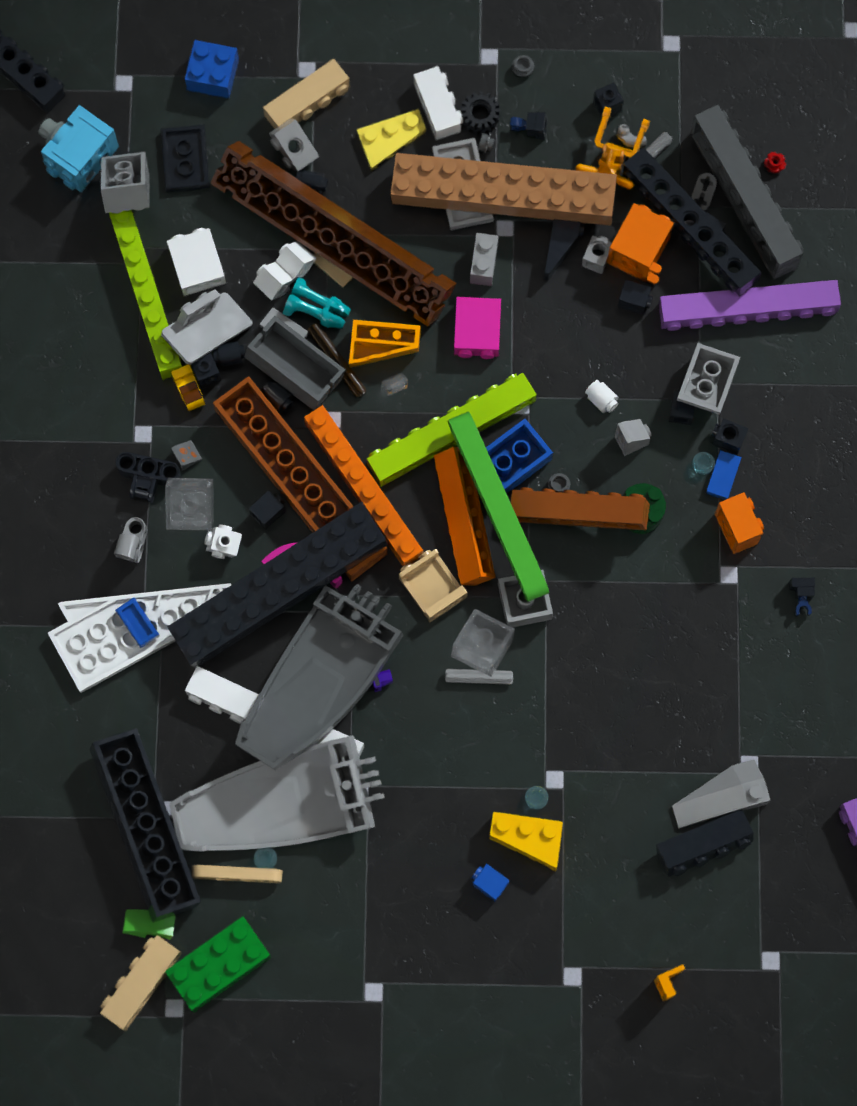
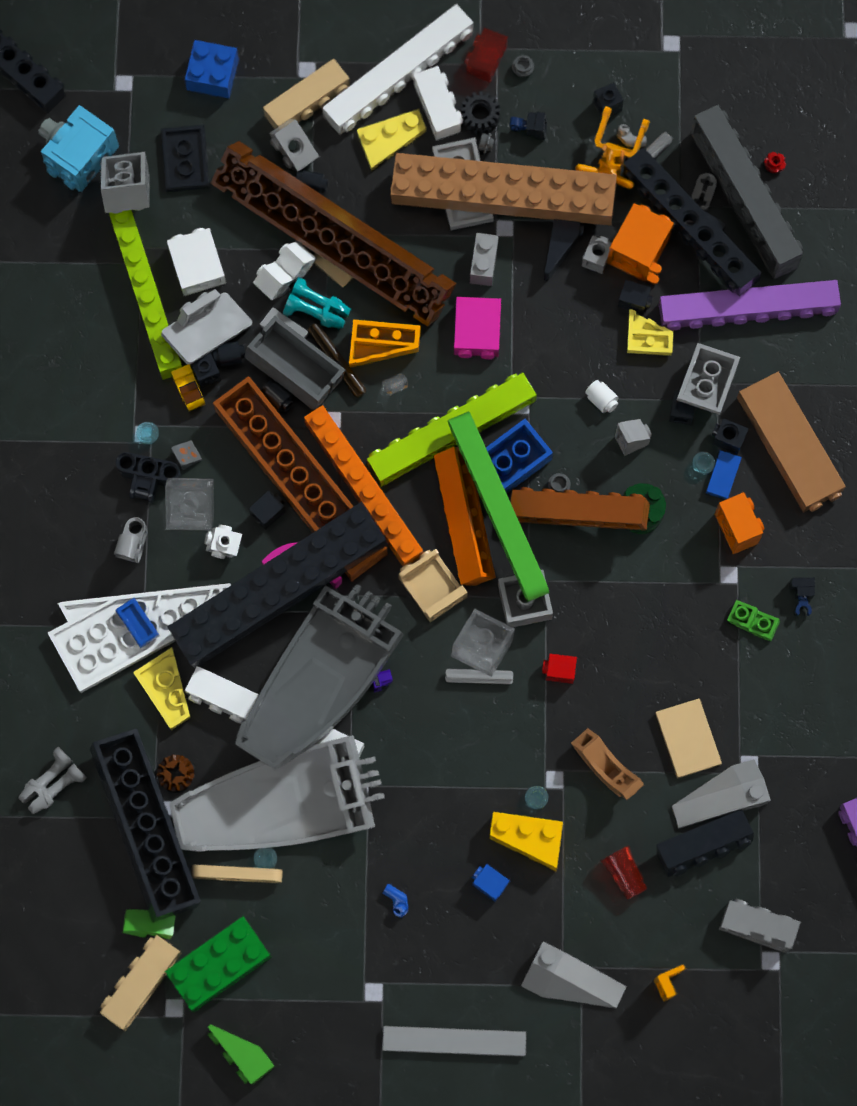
(39, 785): none -> light grey piece
(147, 433): none -> clear light blue plate
(164, 687): none -> light yellow wing
(180, 782): none -> reddish brown gear
(247, 1056): none -> bright green slope
(398, 69): none -> white brick
(399, 899): none -> blue arm
(454, 1041): none -> light grey tile
(486, 55): none -> clear red brick
(560, 668): none -> red brick
(568, 979): none -> light grey wedge
(605, 765): none -> medium nougat arch
(625, 872): none -> clear red plant
(648, 337): none -> light yellow wing
(688, 738): none -> tan tile
(753, 621): none -> bright green slope
(759, 925): none -> light grey wedge
(791, 442): none -> medium nougat brick

